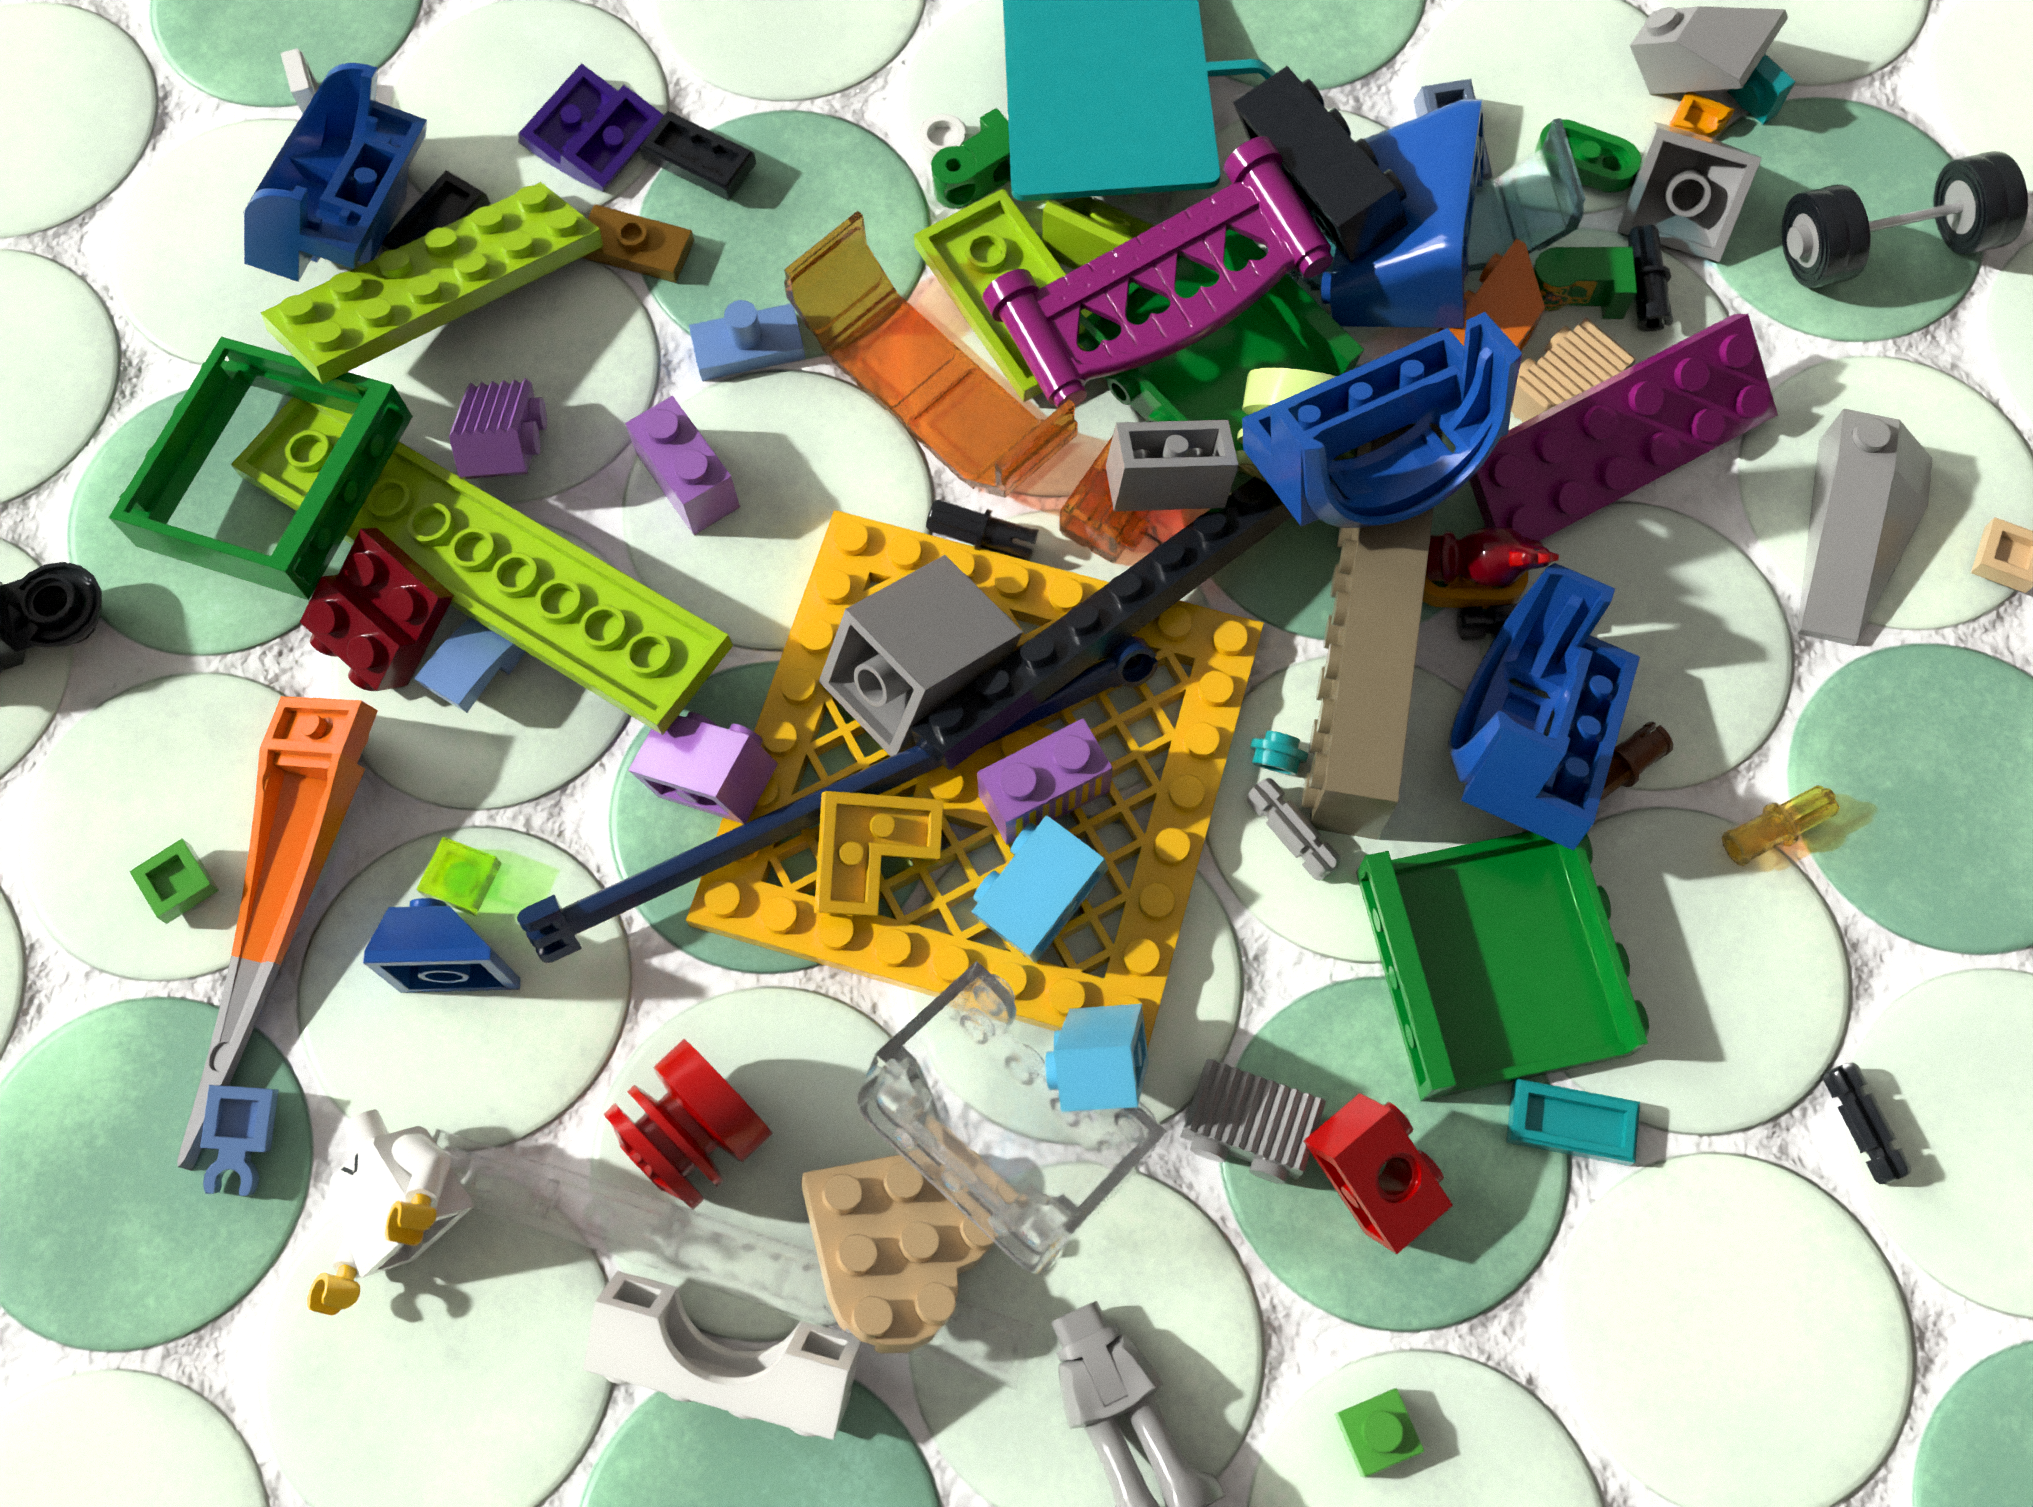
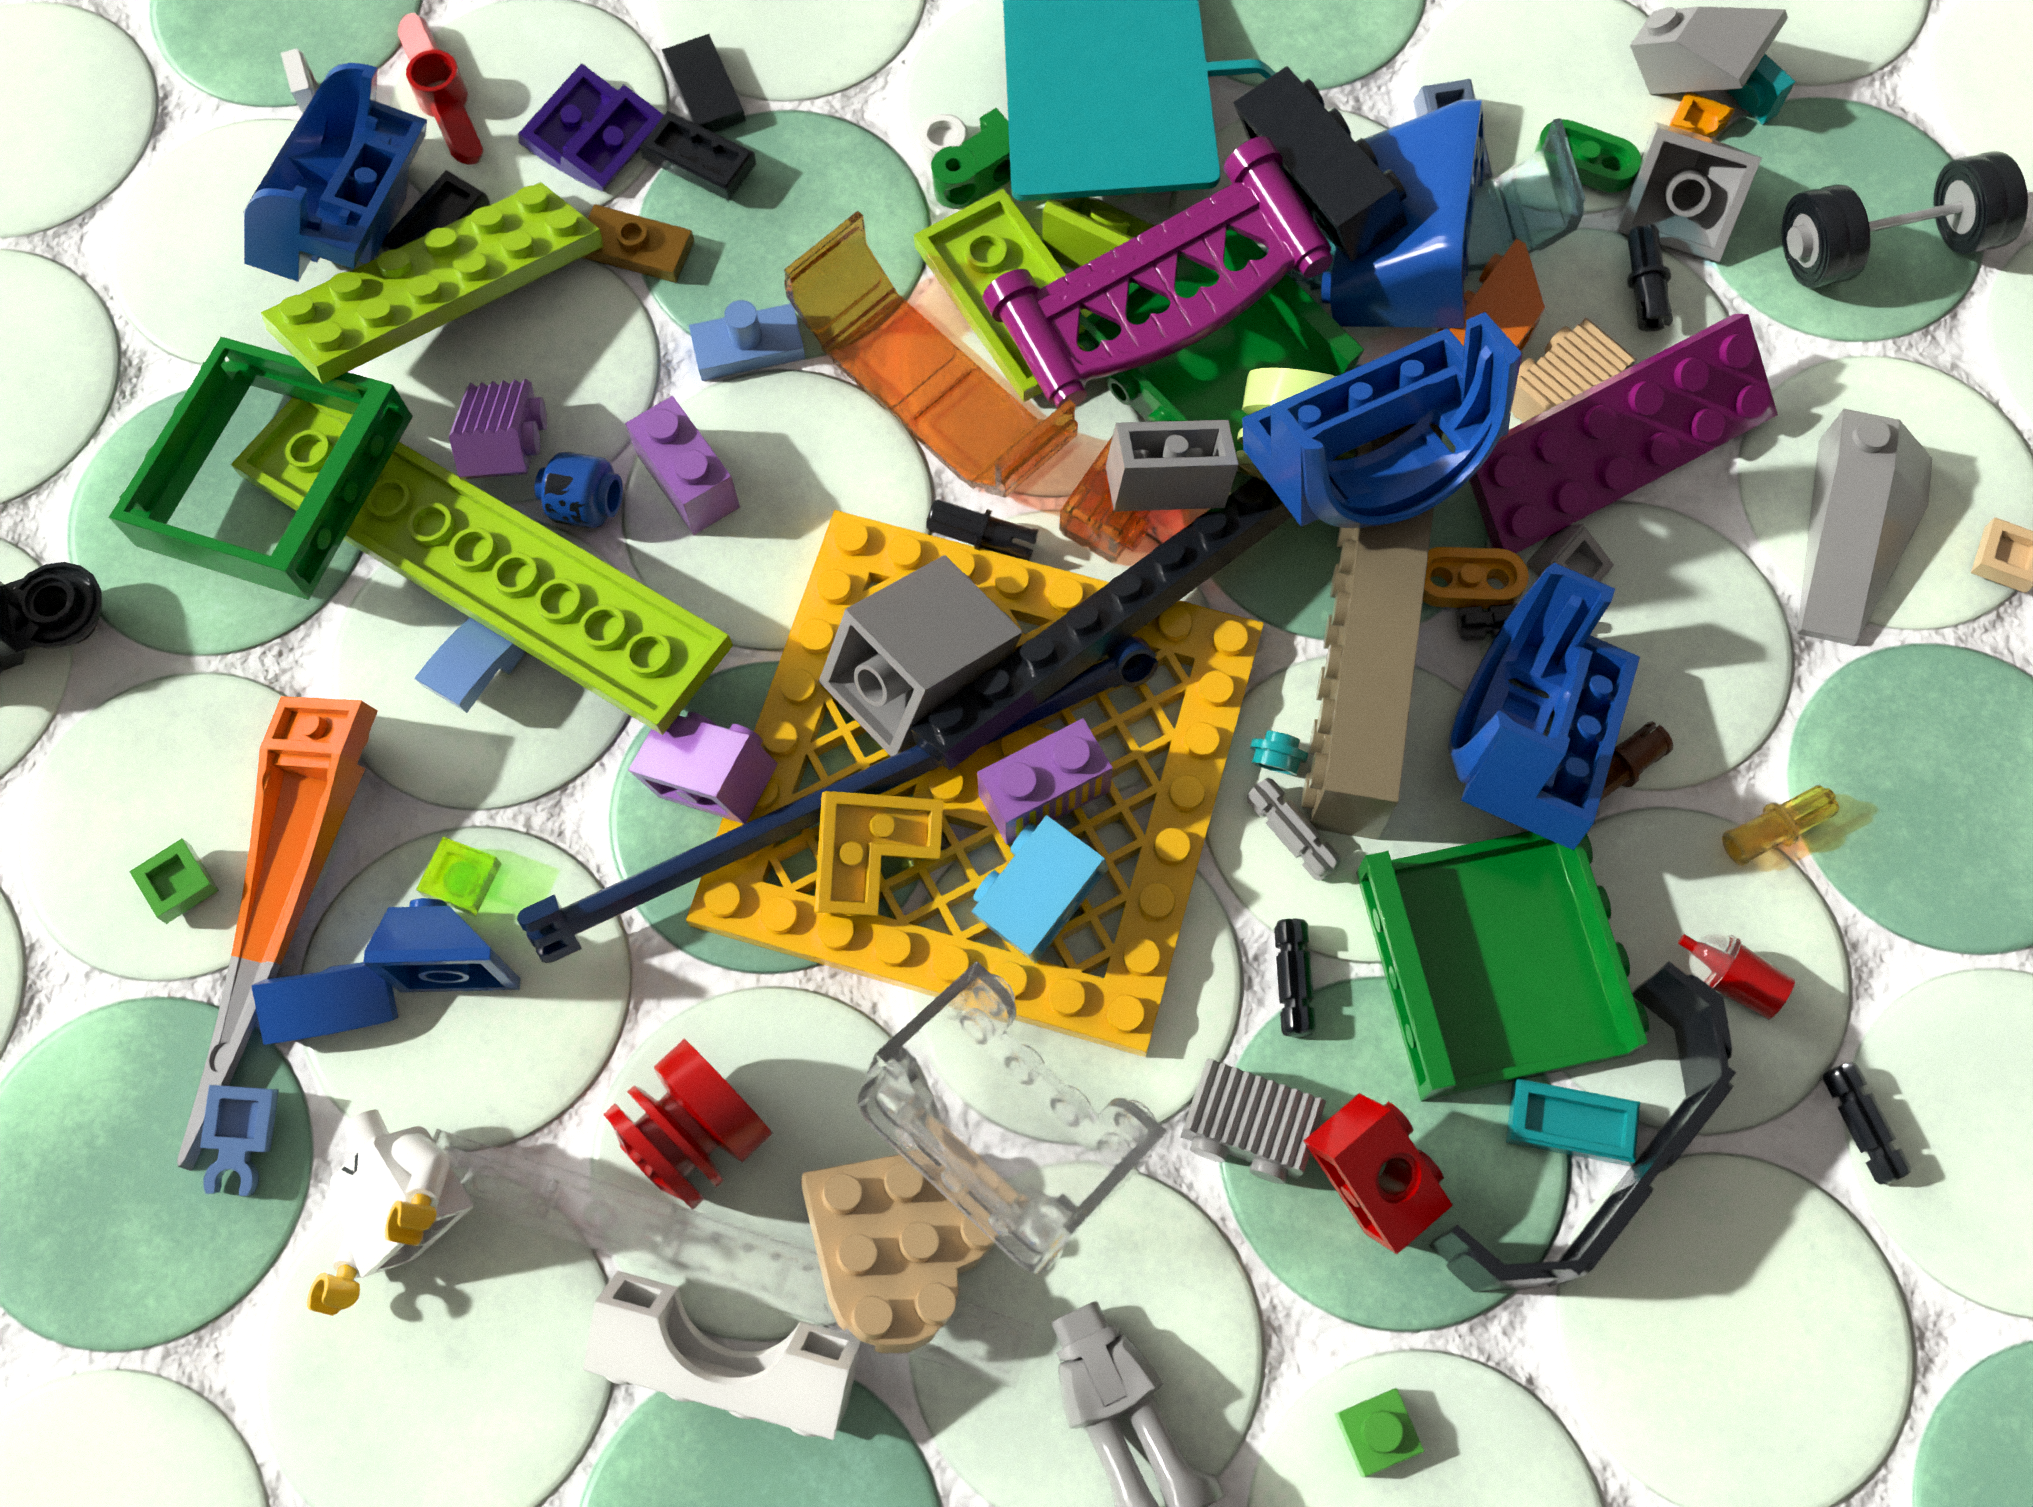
(322, 1003): none -> blue slope
(376, 612): dark red plate -> none
(444, 101): none -> red piece
(579, 489): none -> blue head
(703, 84): none -> black tile
(1099, 1058): medium azure brick -> none
(1294, 977): none -> black axle
(1485, 556): dark red animal -> none
(1573, 549): none -> light grey slope
(1587, 278): green leg -> none
(1704, 1050): none -> black windscreen
(1738, 973): none -> red piece

